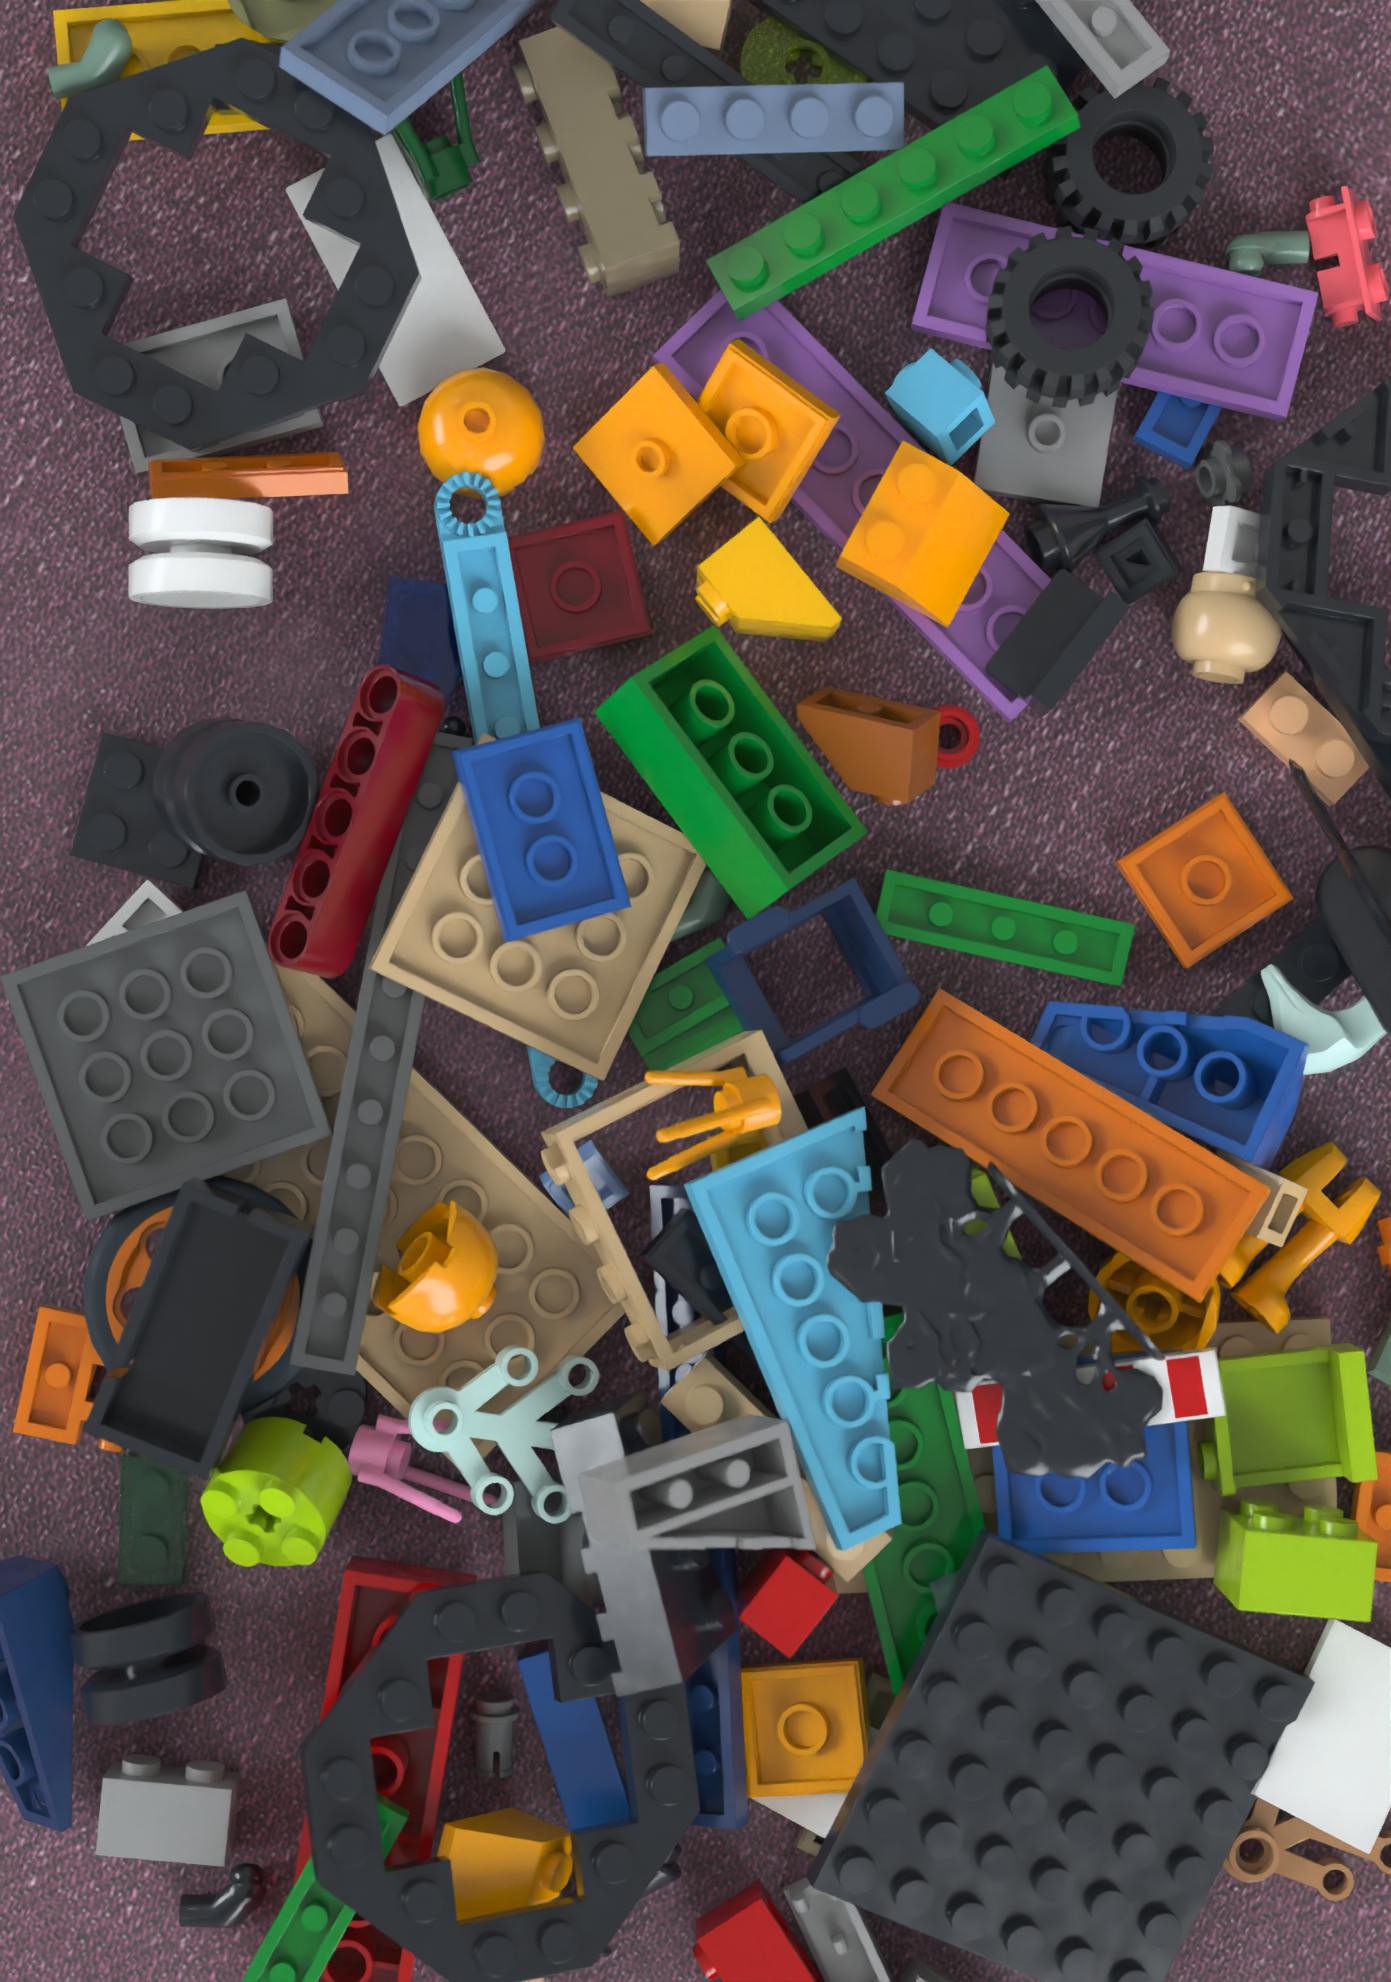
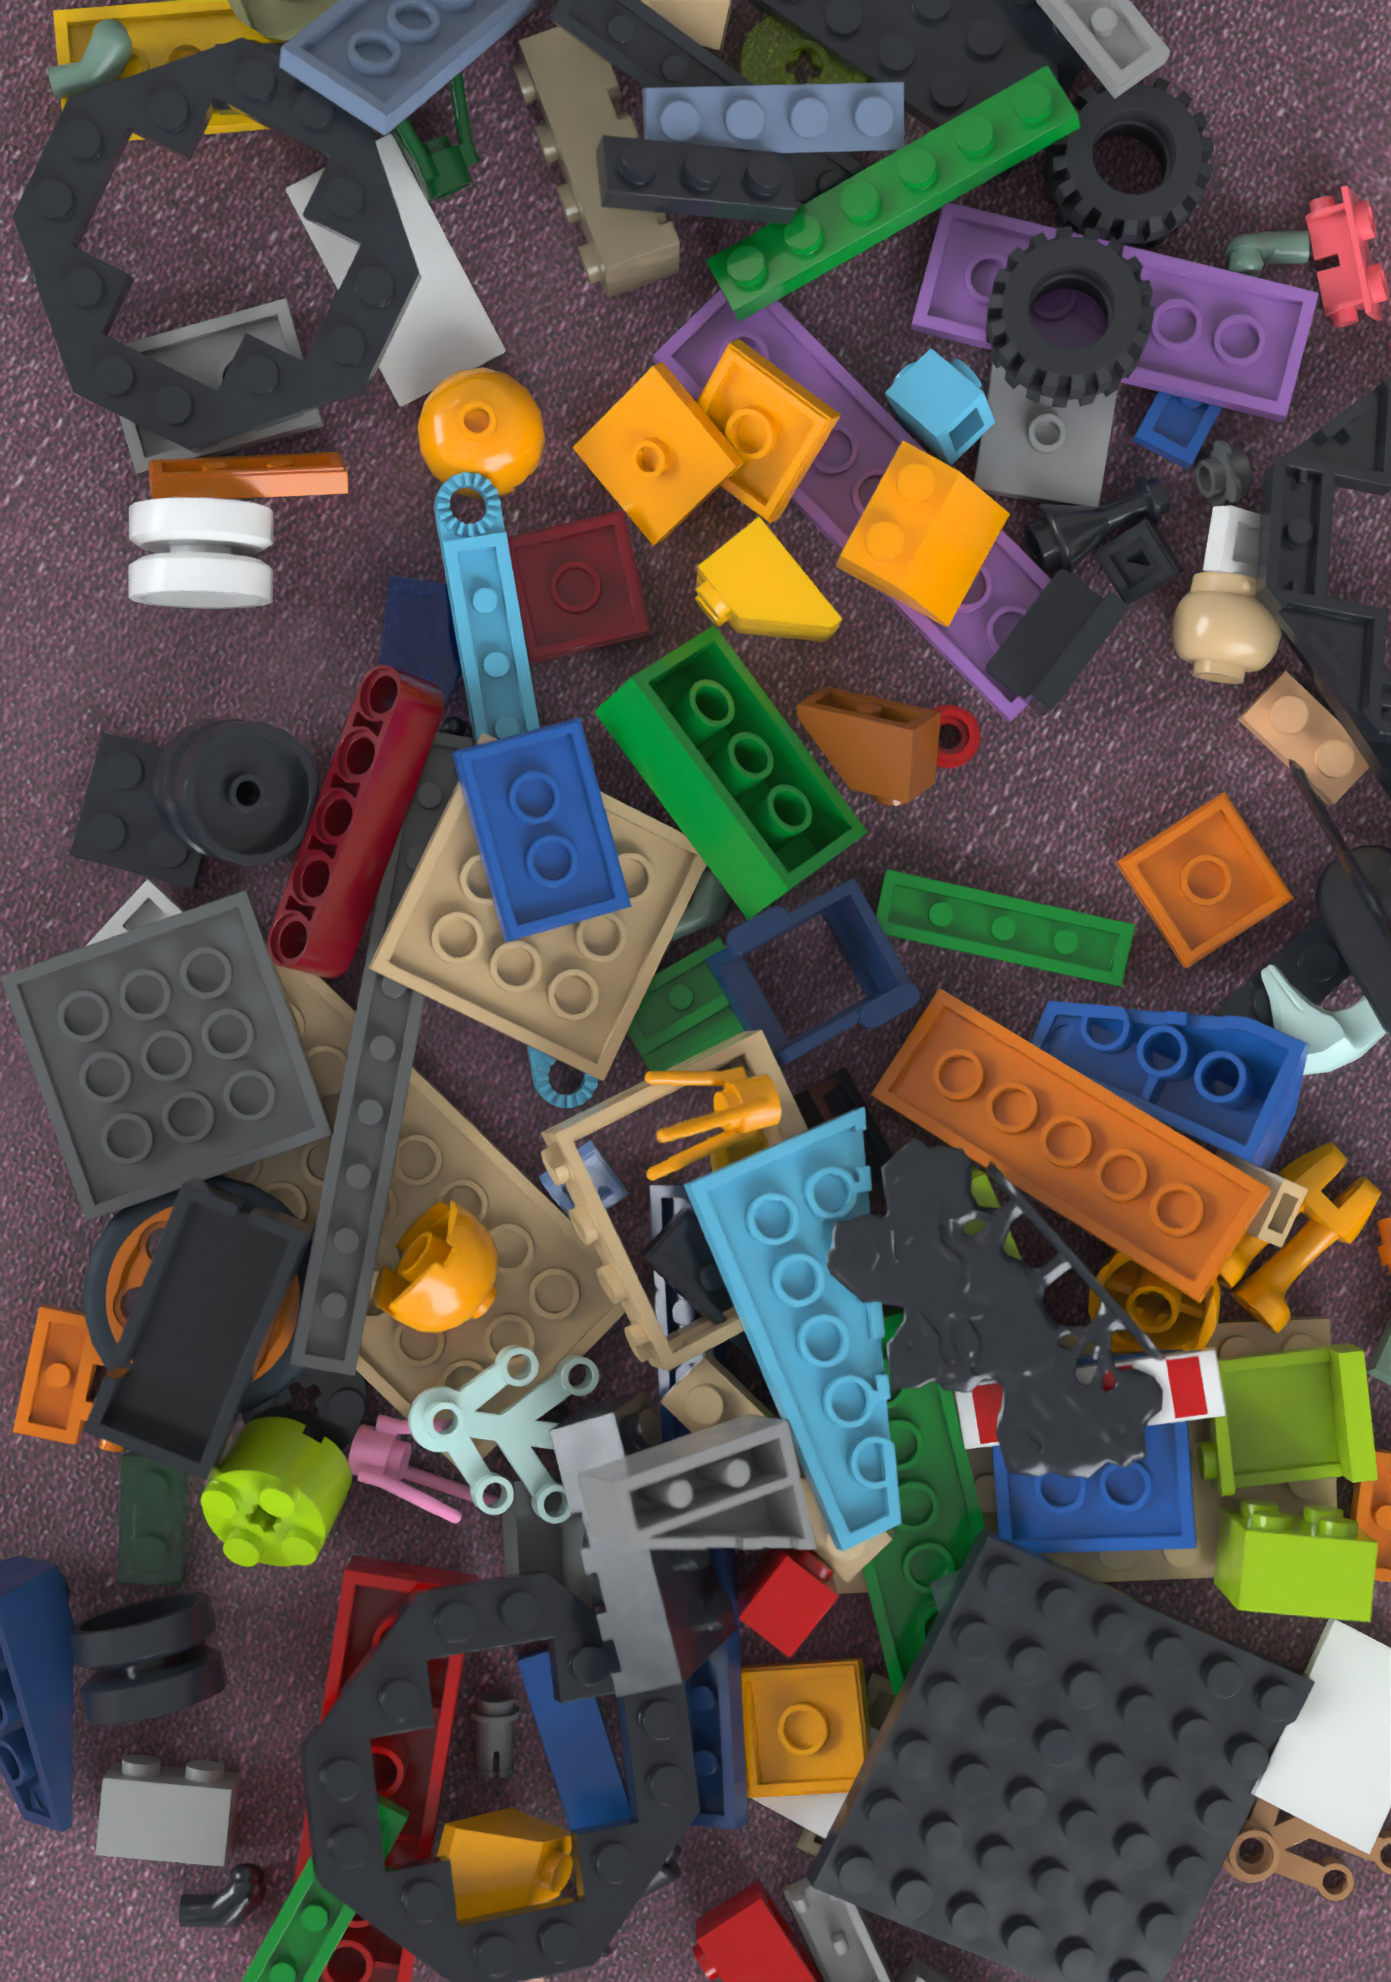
(695, 180): none -> black plate

